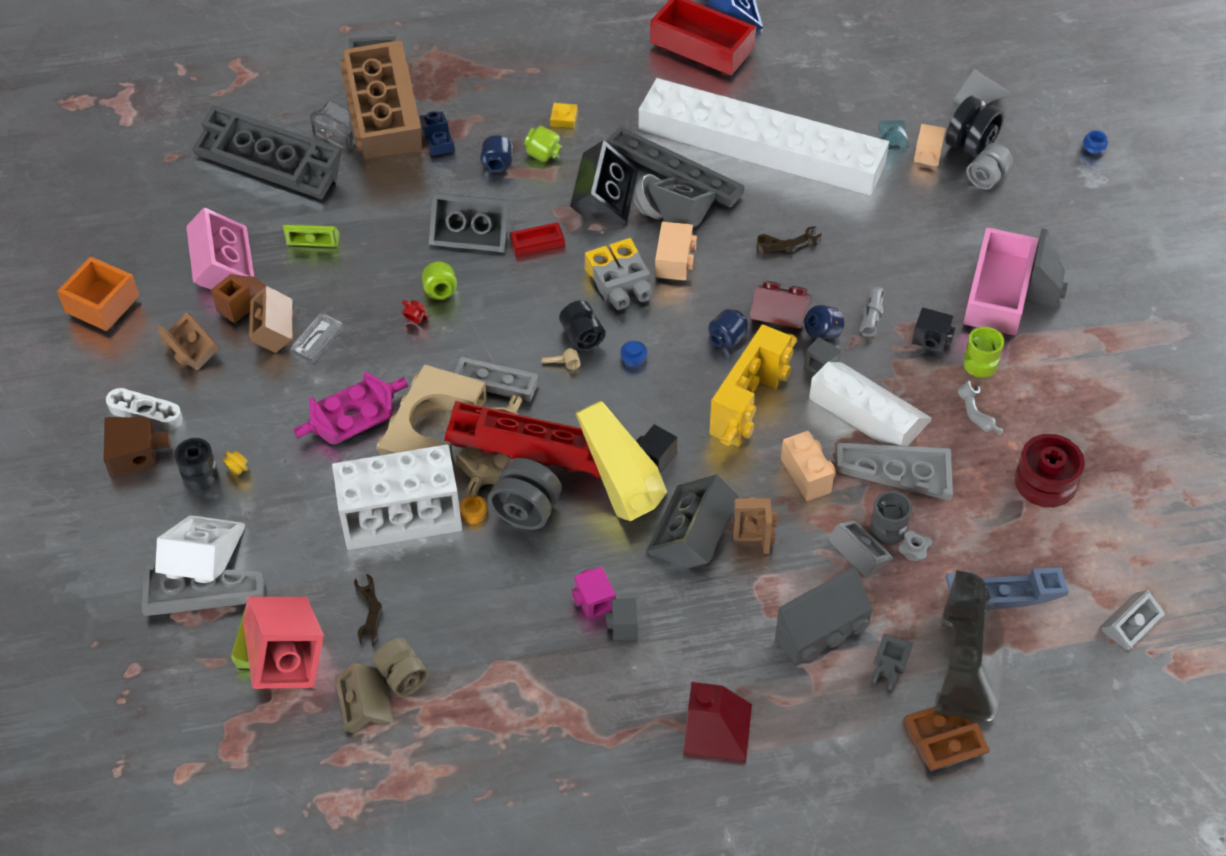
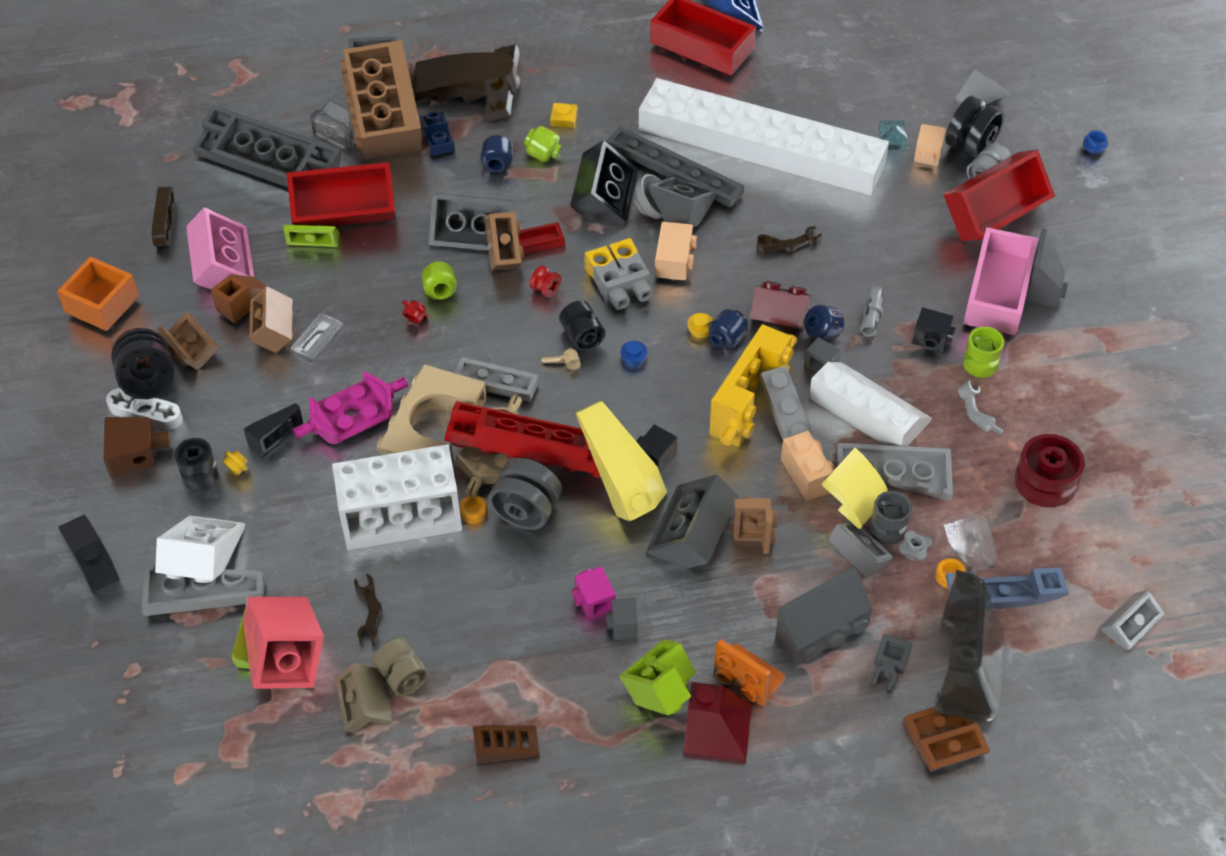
(89, 552): none -> black slope
(142, 363): none -> black wheel
(163, 216): none -> dark brown beam
(273, 429): none -> black slope
(341, 195): none -> red piece
(472, 78): none -> dark brown slope
(496, 732): none -> reddish brown slope
(503, 241): none -> medium nougat brick
(545, 281): none -> red wheel
(660, 678): none -> lime brick
(698, 324): none -> yellow plate
(746, 672): none -> orange bracket
(784, 402): none -> light grey plate
(856, 487): none -> light yellow slope
(947, 566): none -> light orange tile
(972, 541): none -> clear slope
(999, 195): none -> red piece

